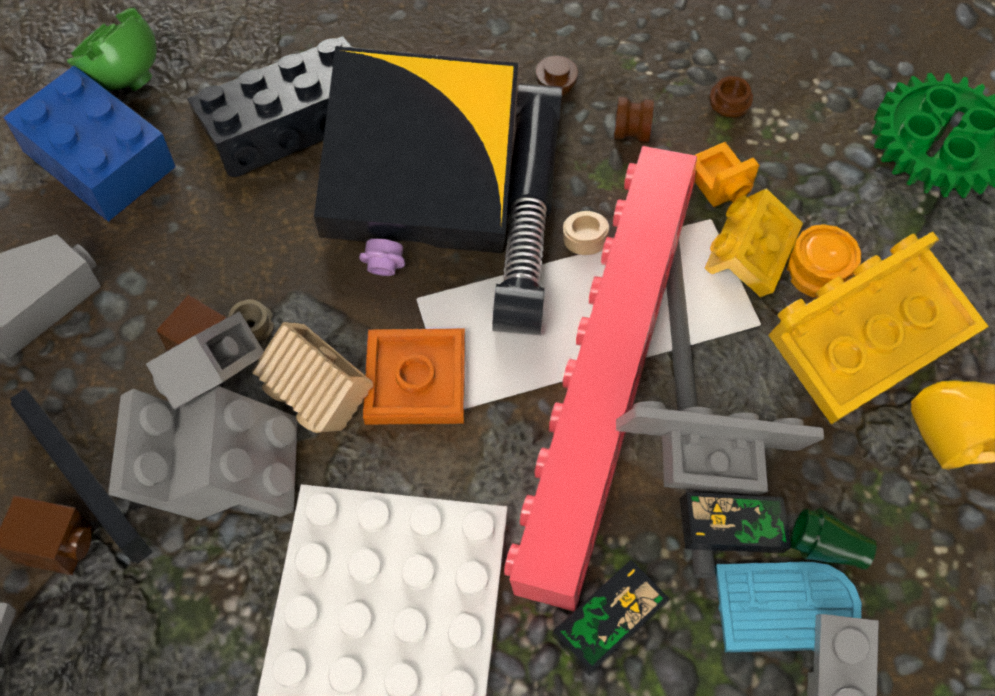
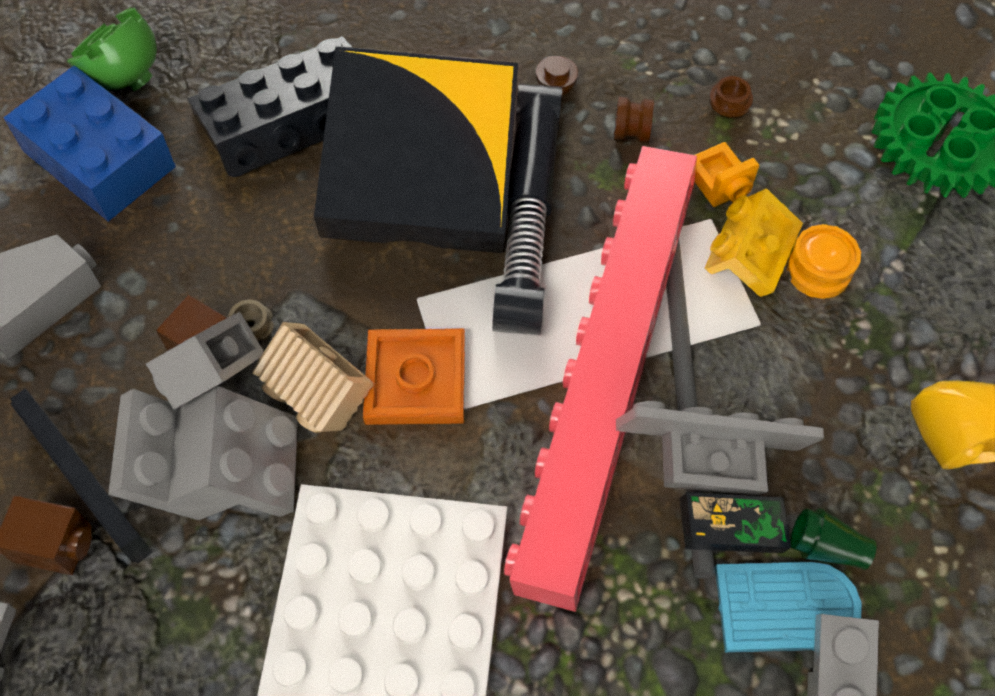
(383, 256): lavender plate -> none
(585, 232): tan tile -> none
(610, 617): tile -> none
(875, 327): yellow bracket -> none

